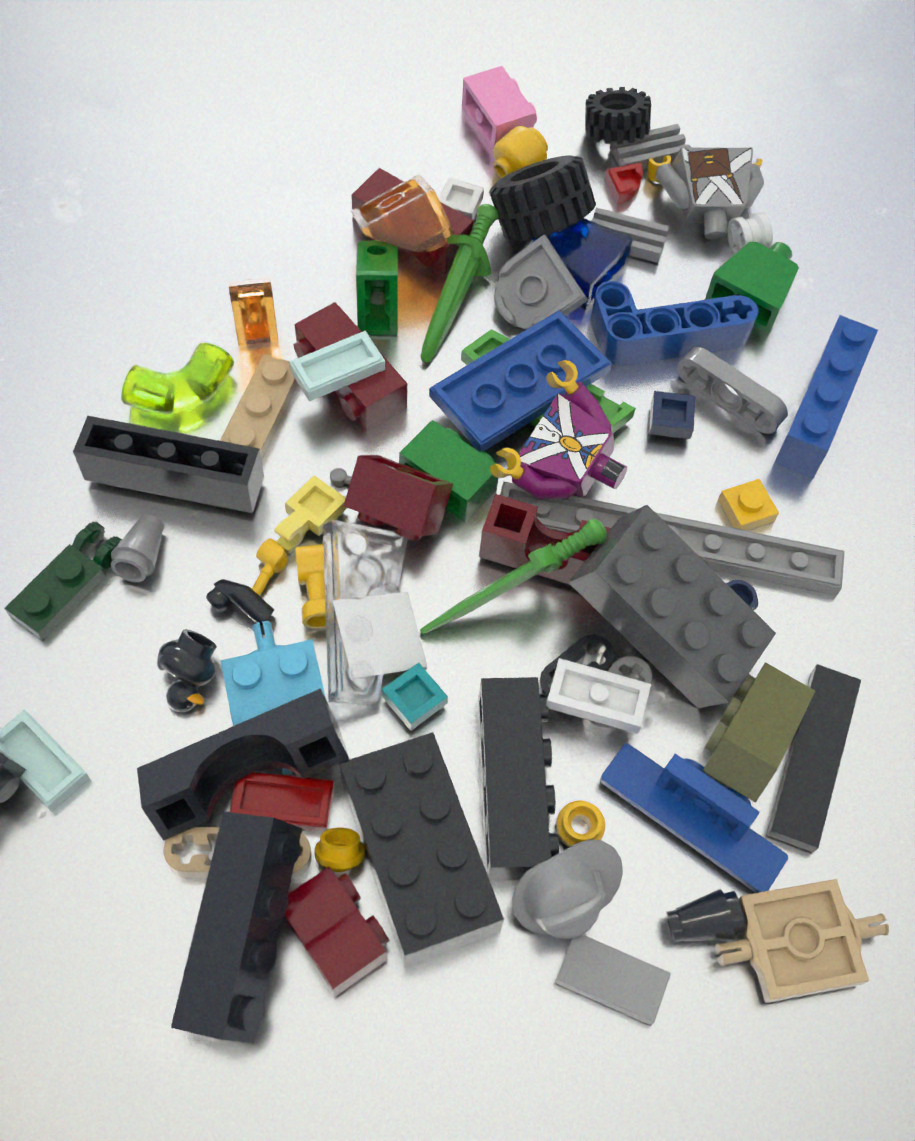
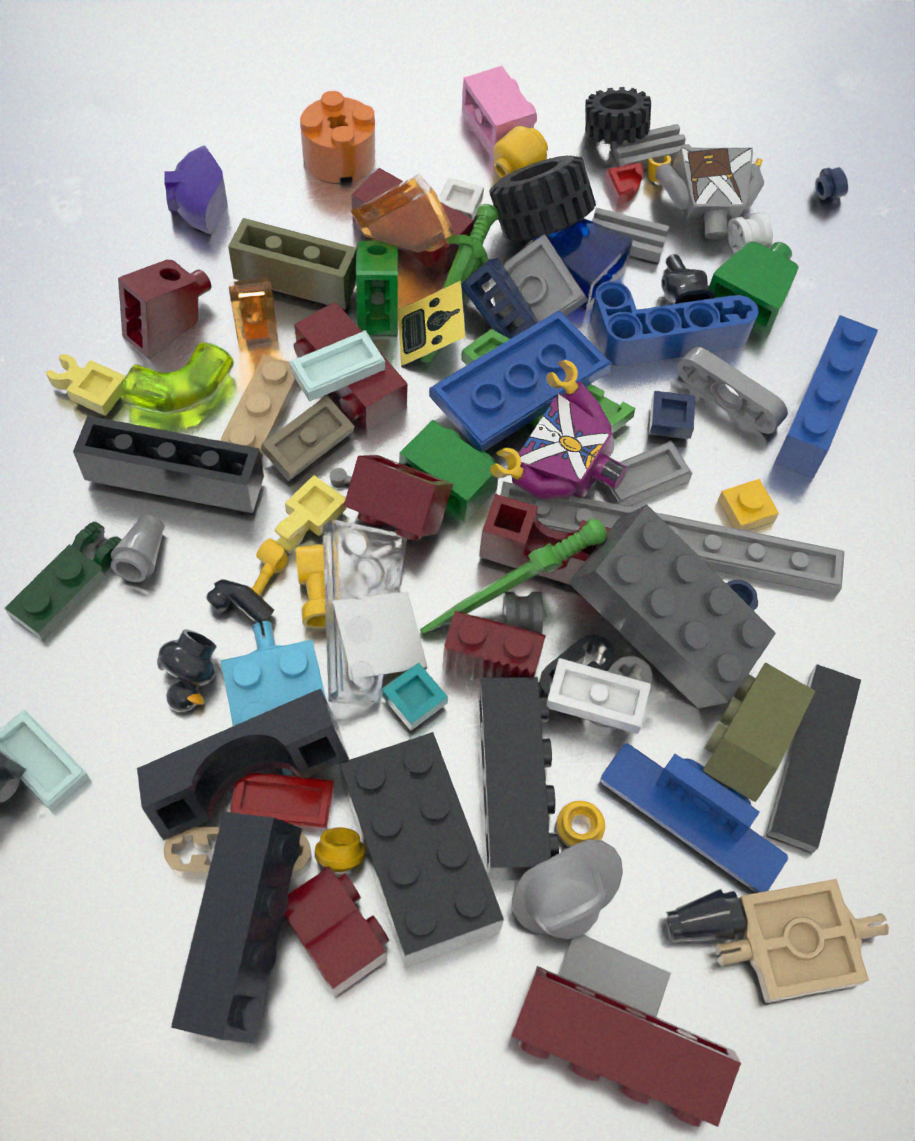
(88, 386): none -> light yellow plate
(160, 304): none -> torso
(197, 189): none -> dark purple piece
(294, 262): none -> olive brick
(307, 438): none -> dark tan plate
(338, 138): none -> orange brick
(431, 323): none -> light yellow sticker
(473, 288): none -> dark blue slope
(490, 649): none -> dark red brick
(523, 611): none -> dark grey wheel
(626, 1047): none -> dark red brick
(650, 475): none -> light grey tile
(684, 284): none -> black piece
(831, 184): none -> dark blue plate

